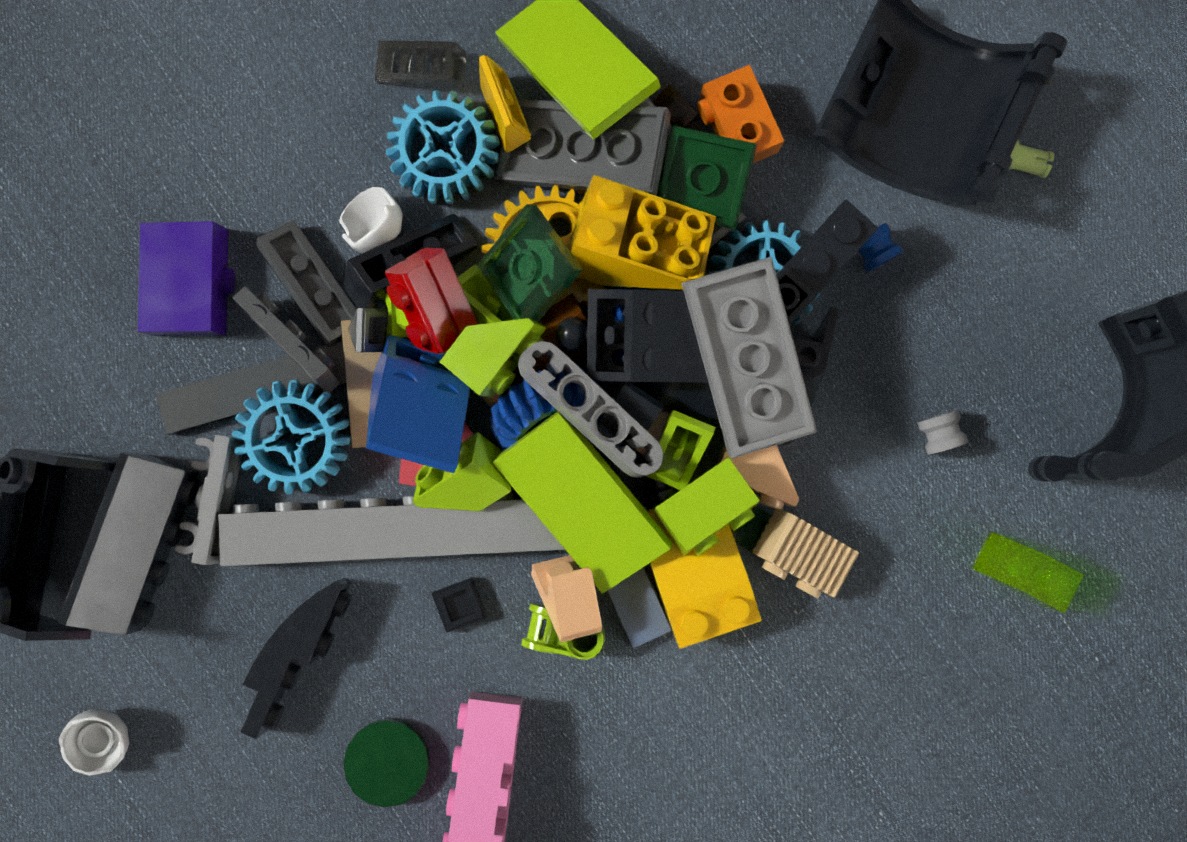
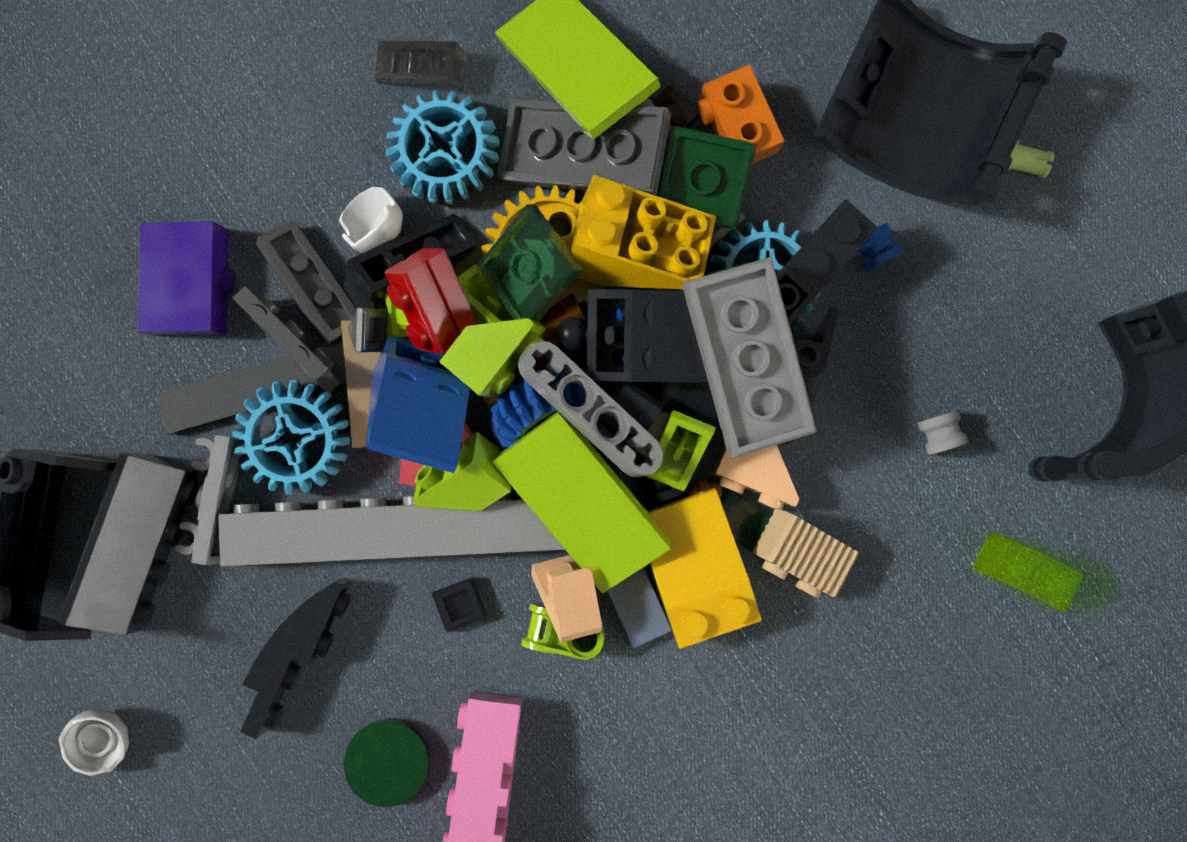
(503, 104): yellow slope -> none
(706, 507): lime brick -> none

